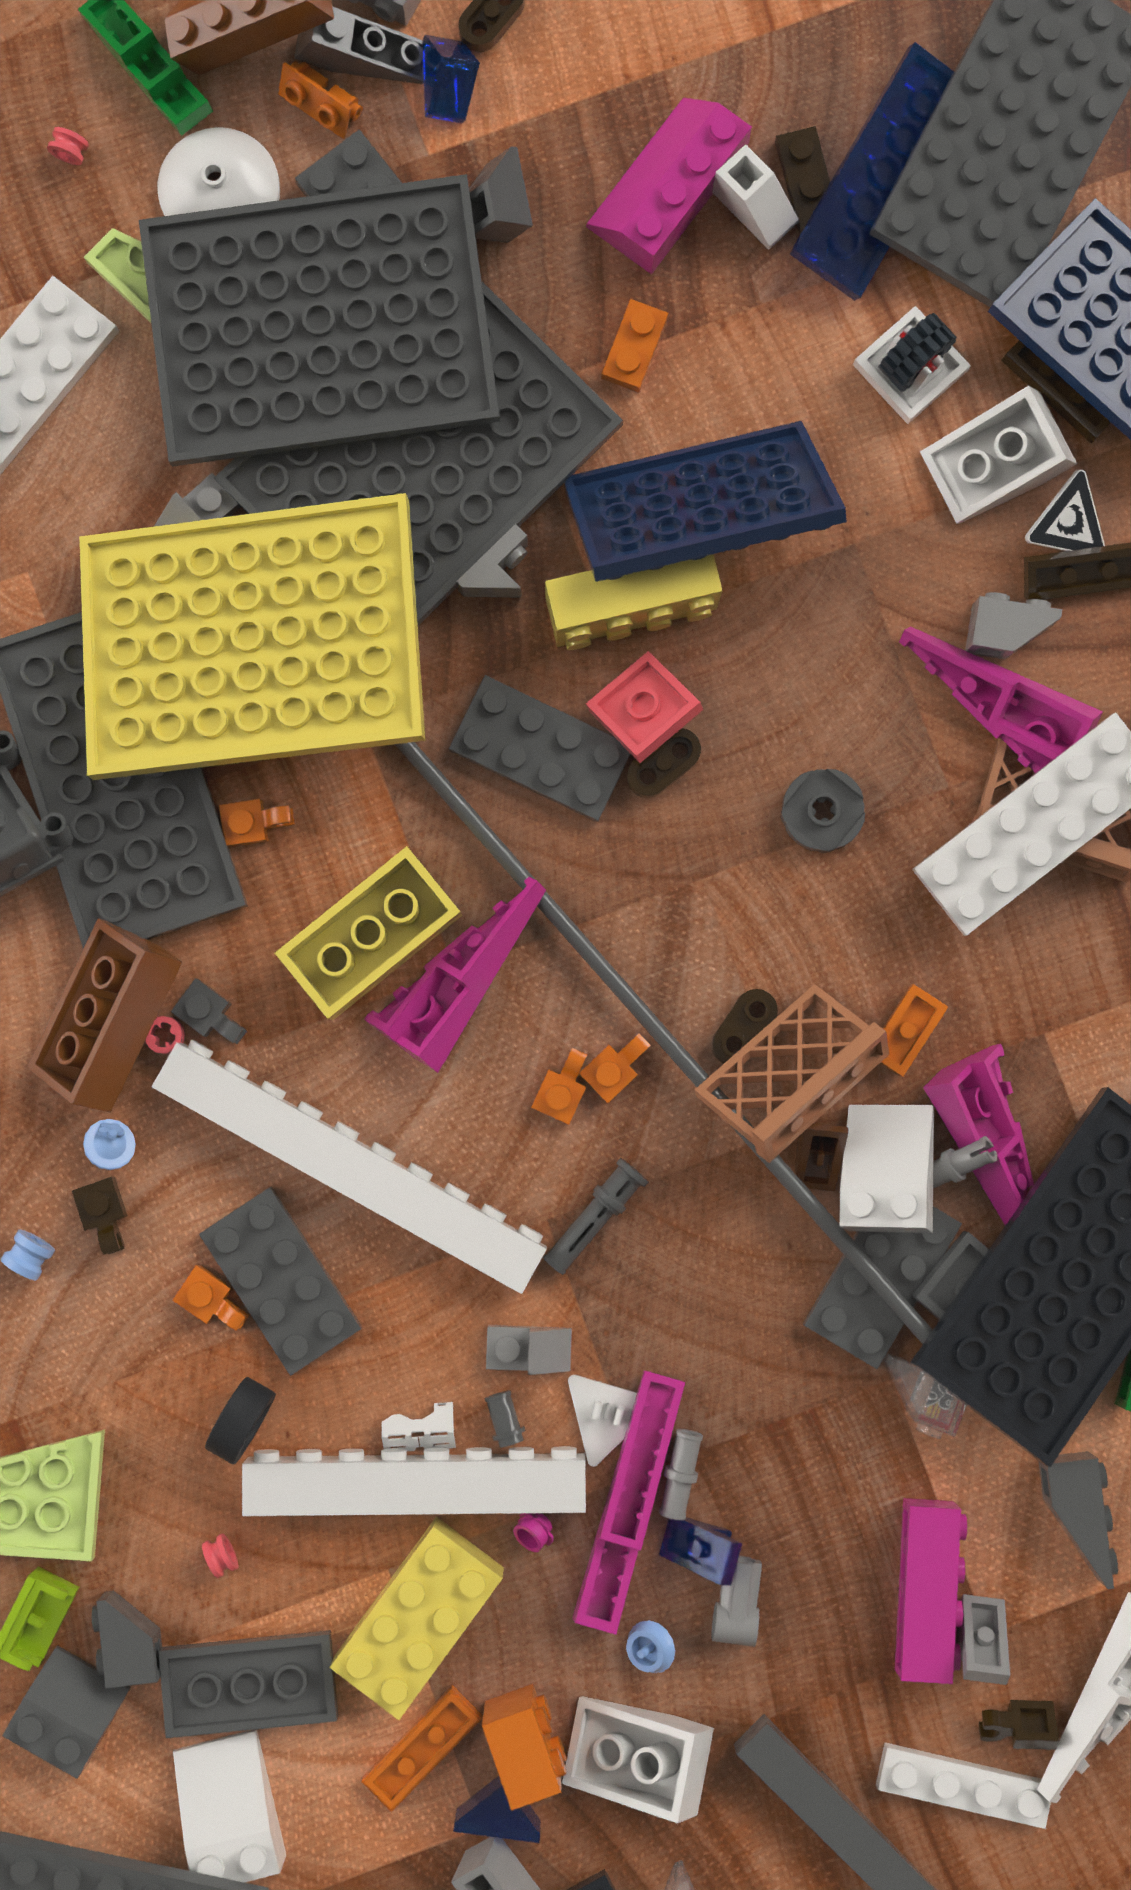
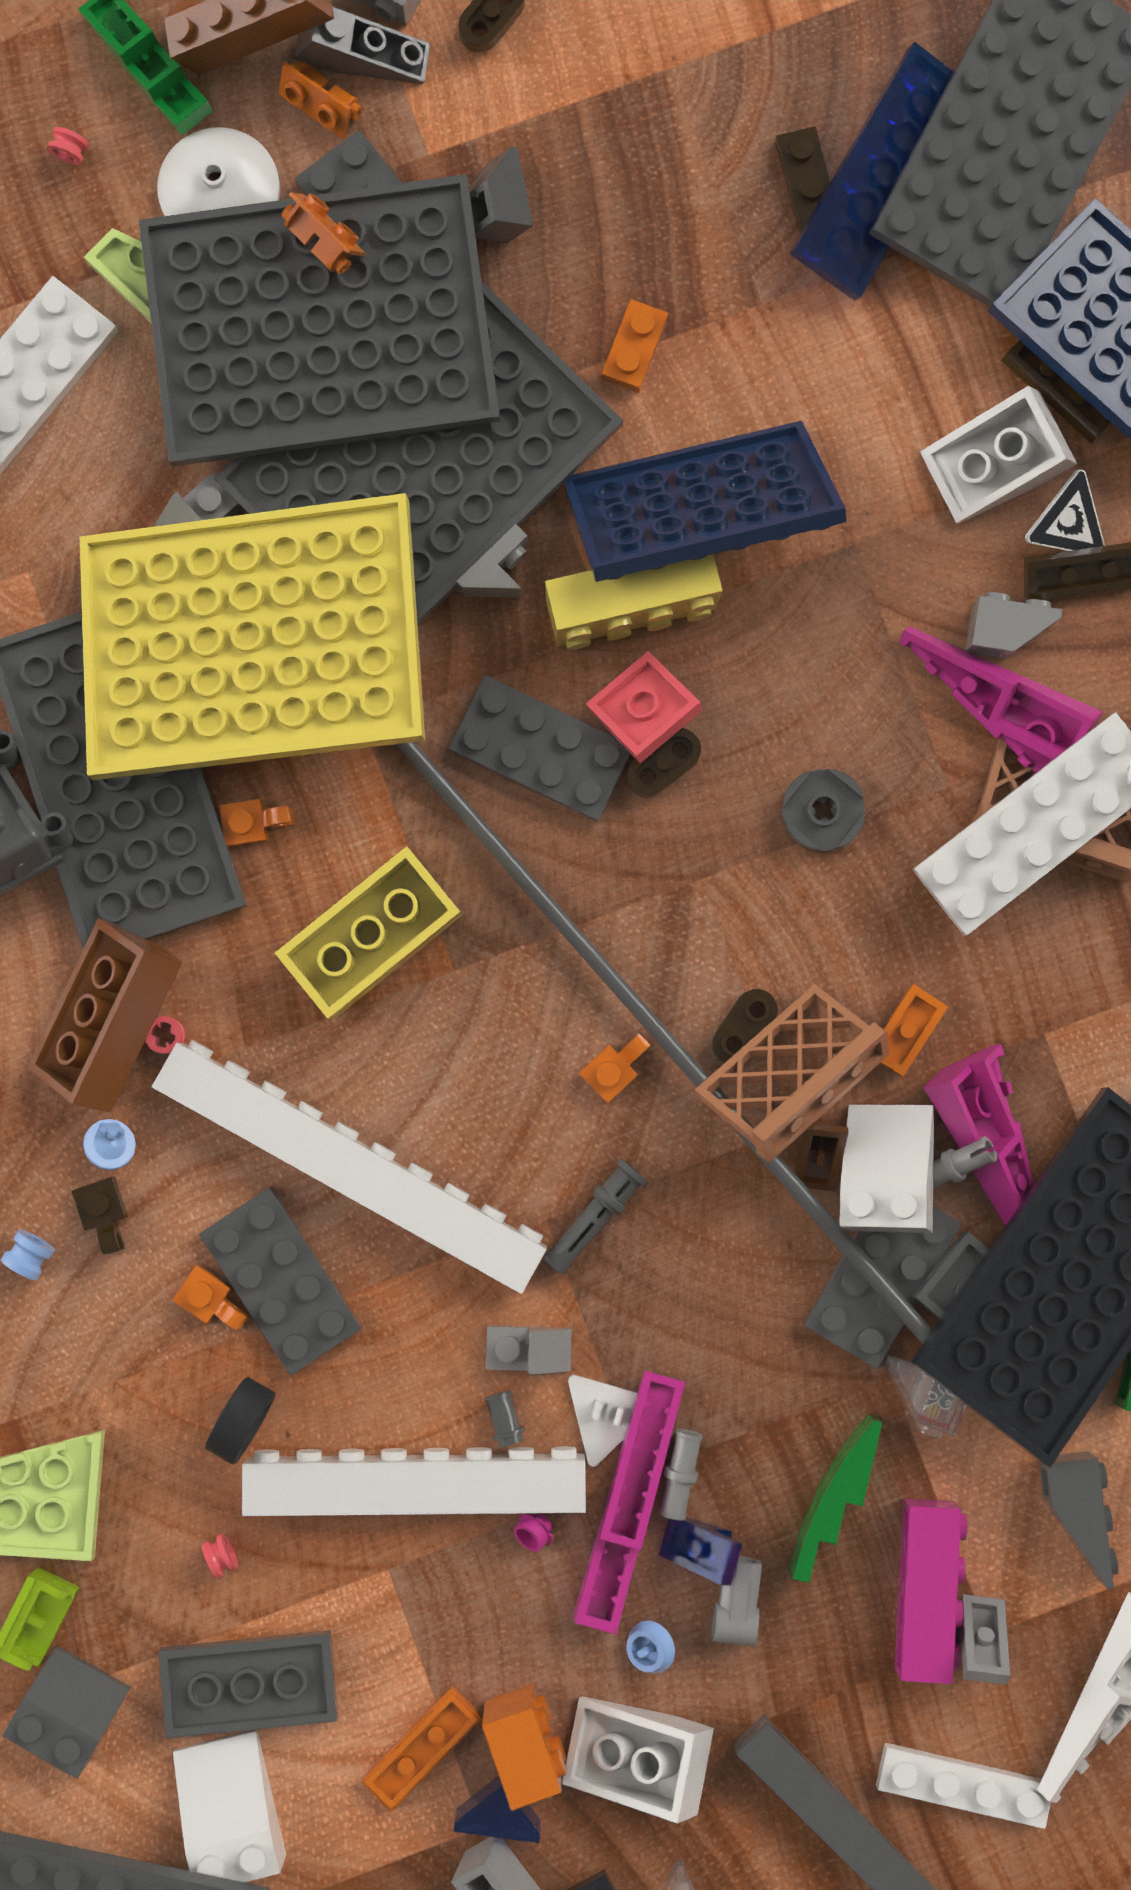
(127, 1643): dark grey slope -> none
(206, 1010): dark grey plate -> none
(311, 219): none -> orange hinge
(417, 1618): light yellow brick -> none
(437, 1422): white piece -> none
(441, 1002): dark pink wedge -> none
(448, 78): clear blue slope -> none
(561, 1092): orange plate -> none
(669, 181): dark pink slope -> none
(755, 196): white slope -> none
(842, 1484): none -> green slope
(912, 363): plate -> none
(1027, 1721): dark brown plate -> none

